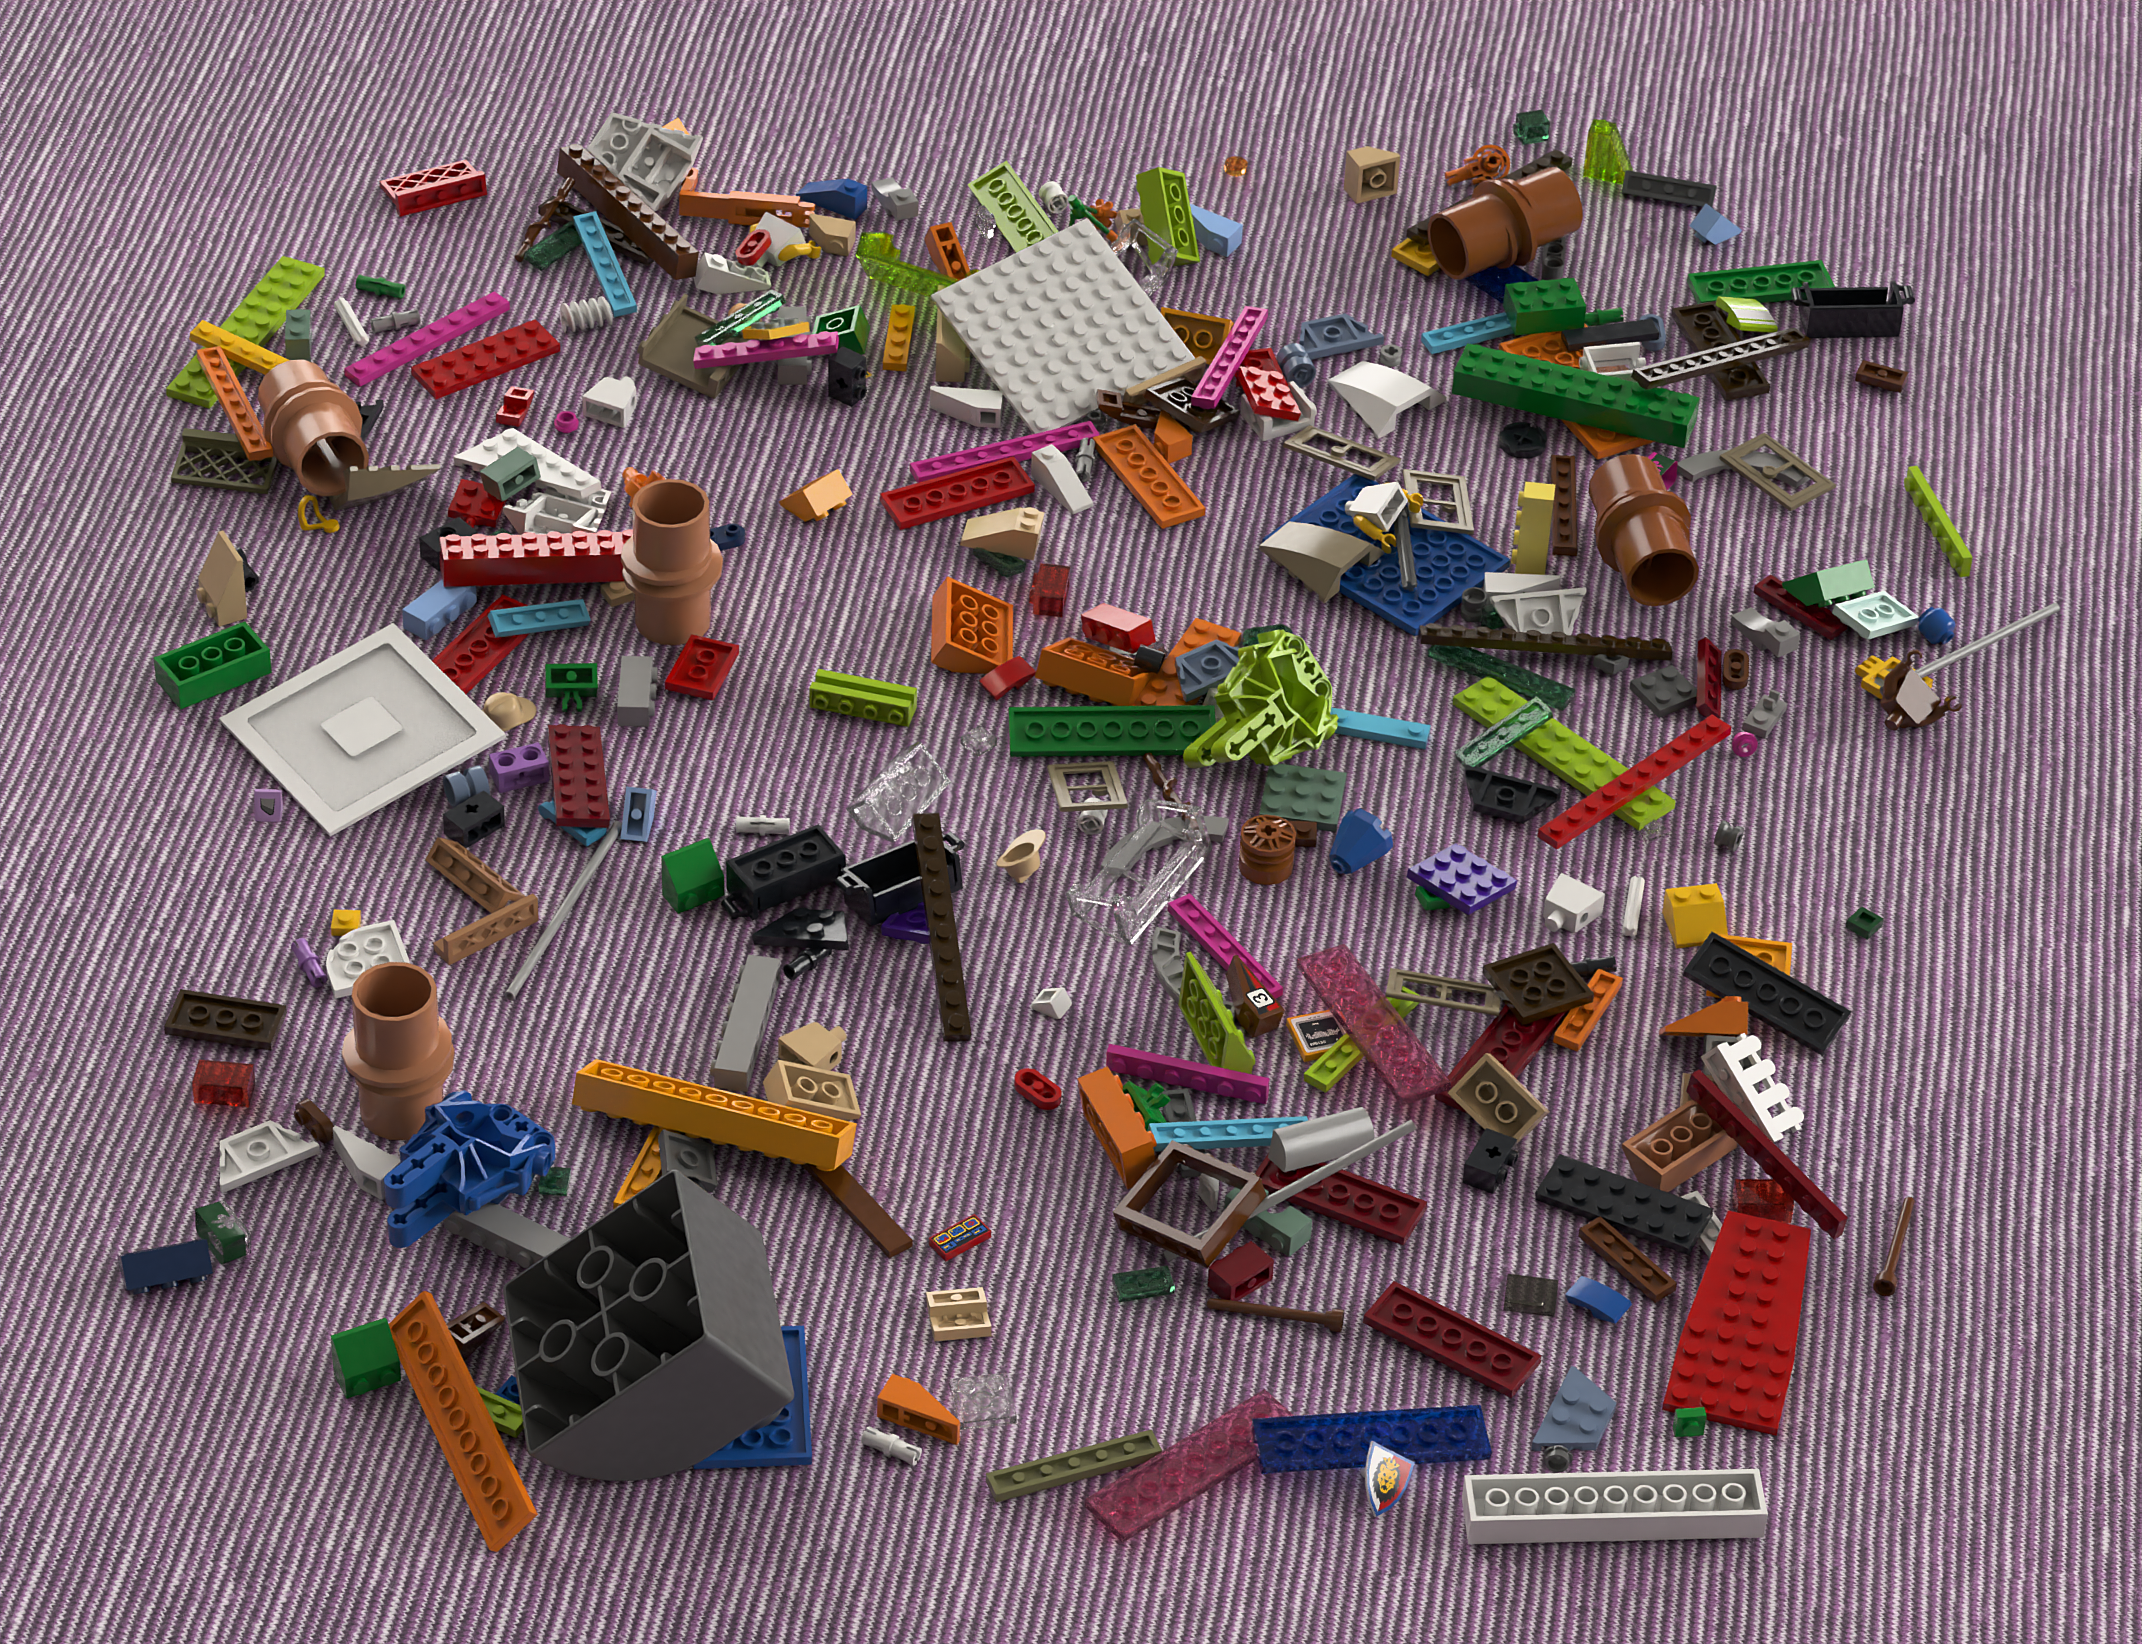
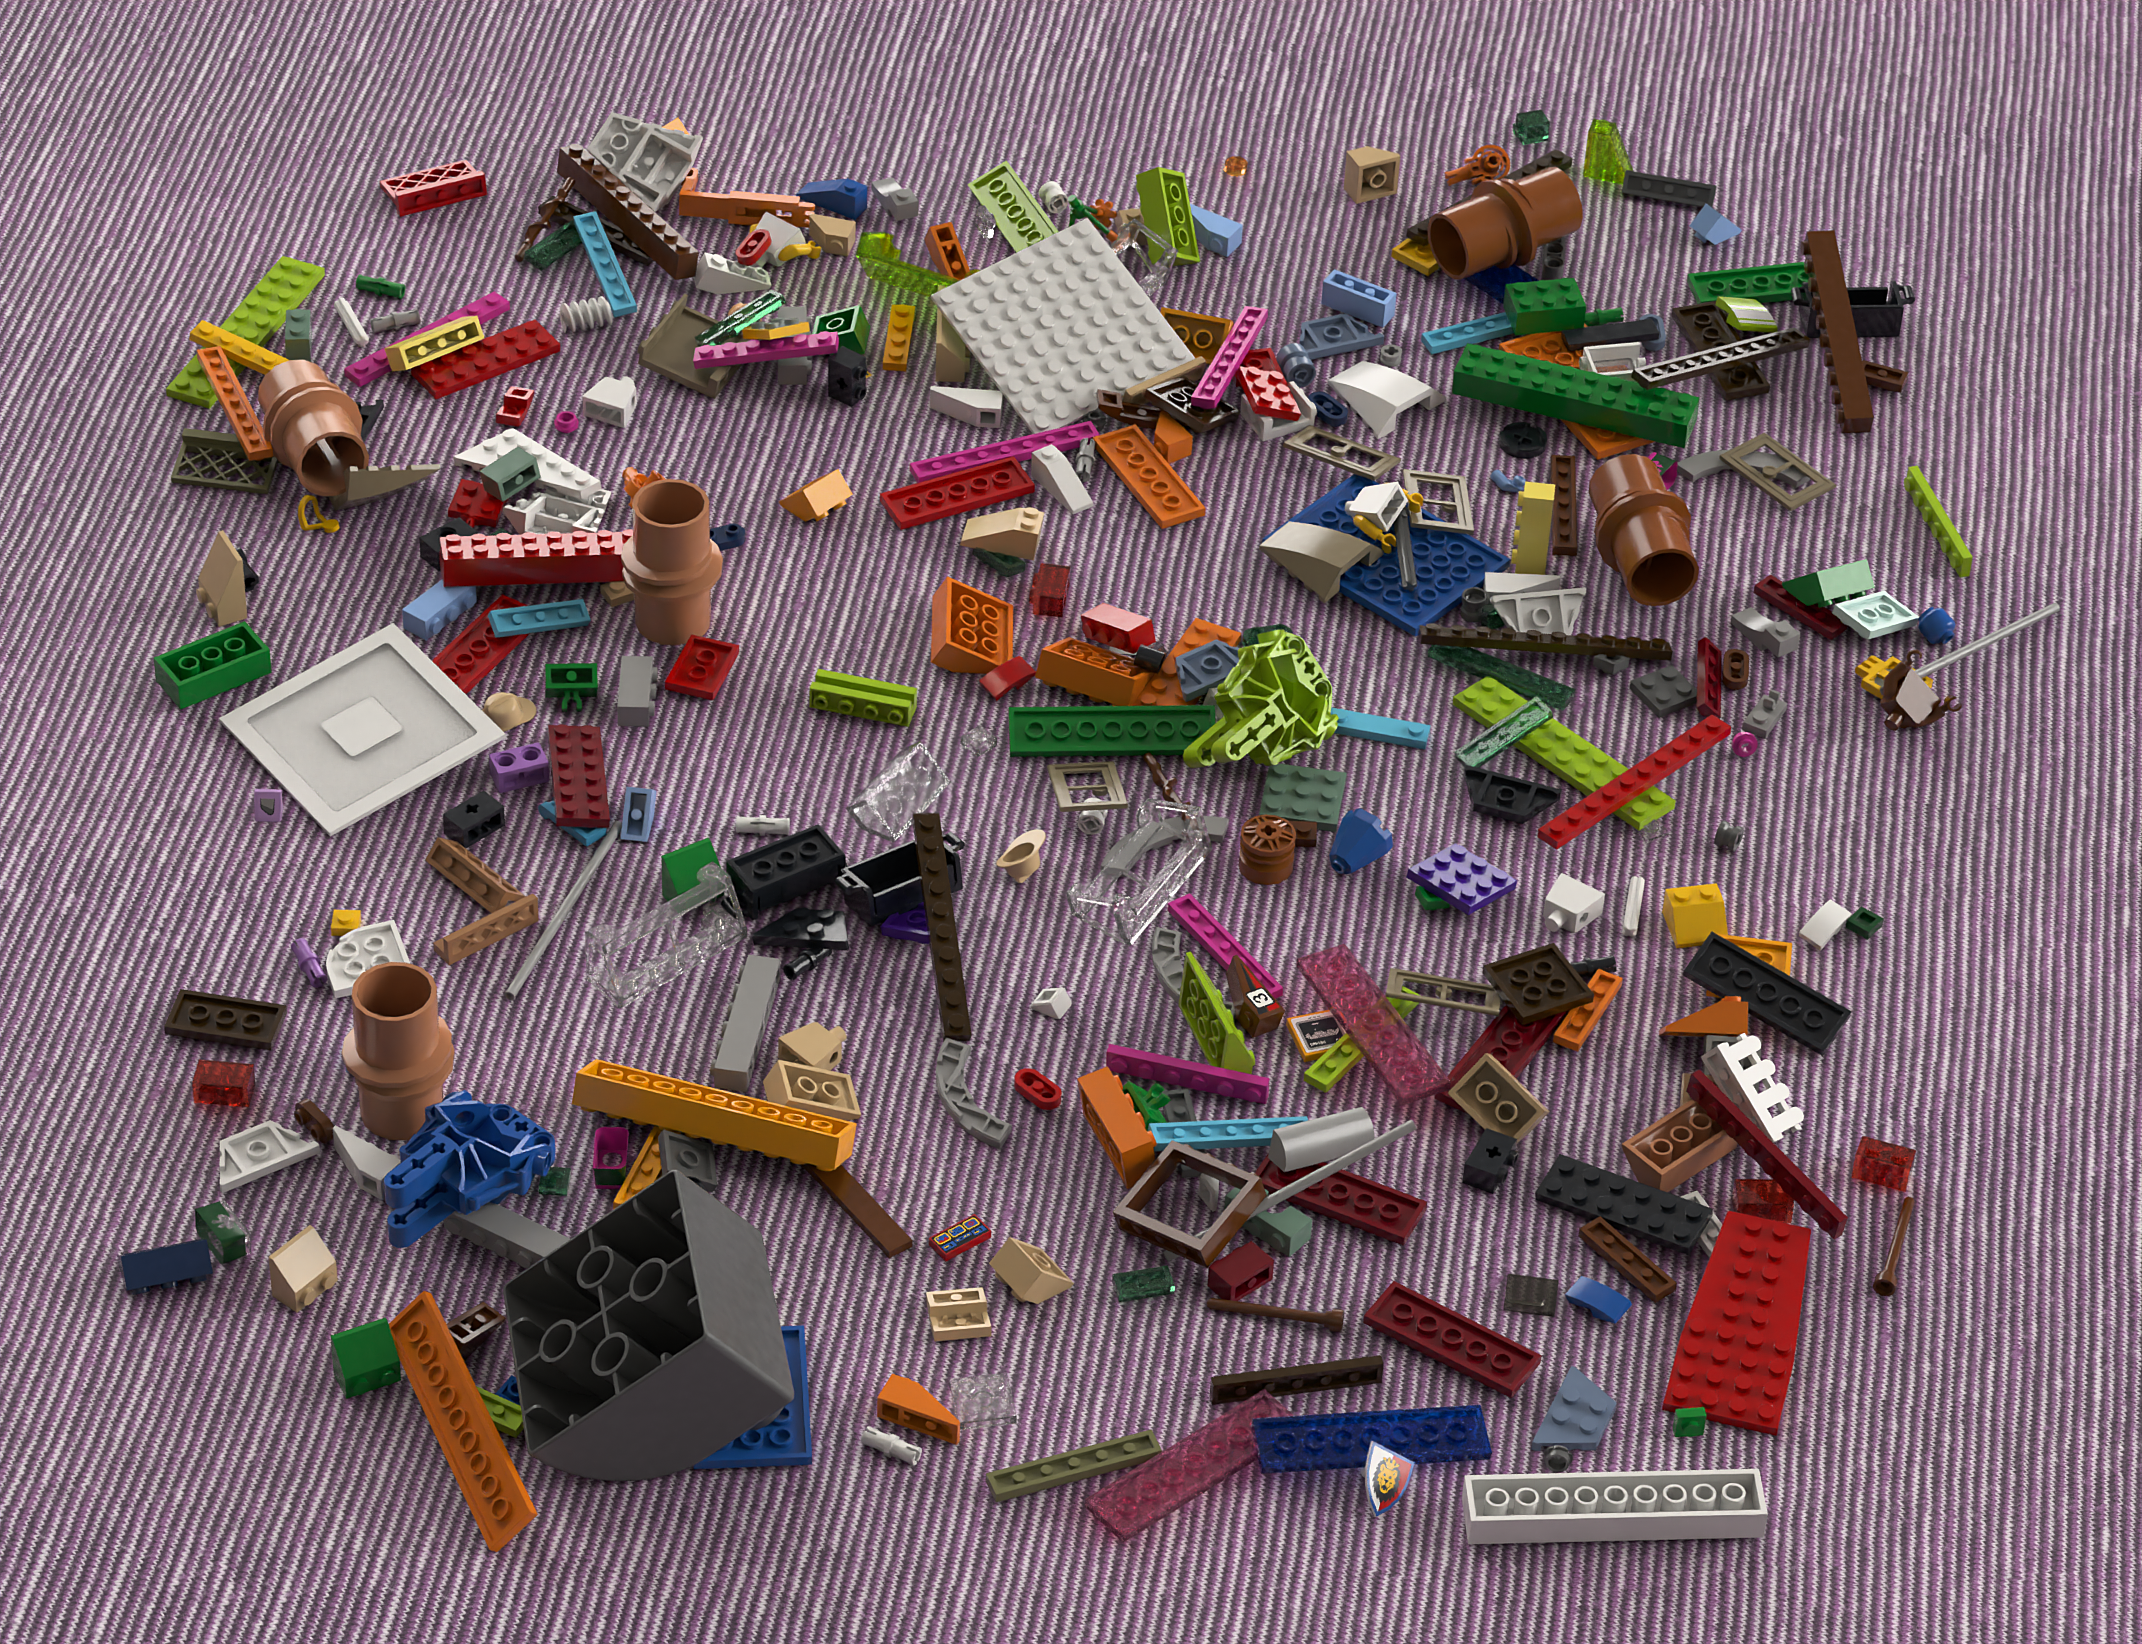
(302, 1270): none -> tan slope
(434, 343): none -> light yellow brick
(462, 787): sand blue wheel -> none
(610, 1141): none -> dark pink piece
(718, 934): none -> clear windscreen
(960, 1102): none -> light grey tile
(1029, 1272): none -> tan slope
(1297, 1379): none -> dark brown plate
(1329, 409): none -> dark blue plate
(1358, 298): none -> light blue brick
(1506, 484): none -> medium blue arm
(1824, 924): none -> white slope
(1837, 332): none -> reddish brown brick
(1883, 1163): none -> clear red brick

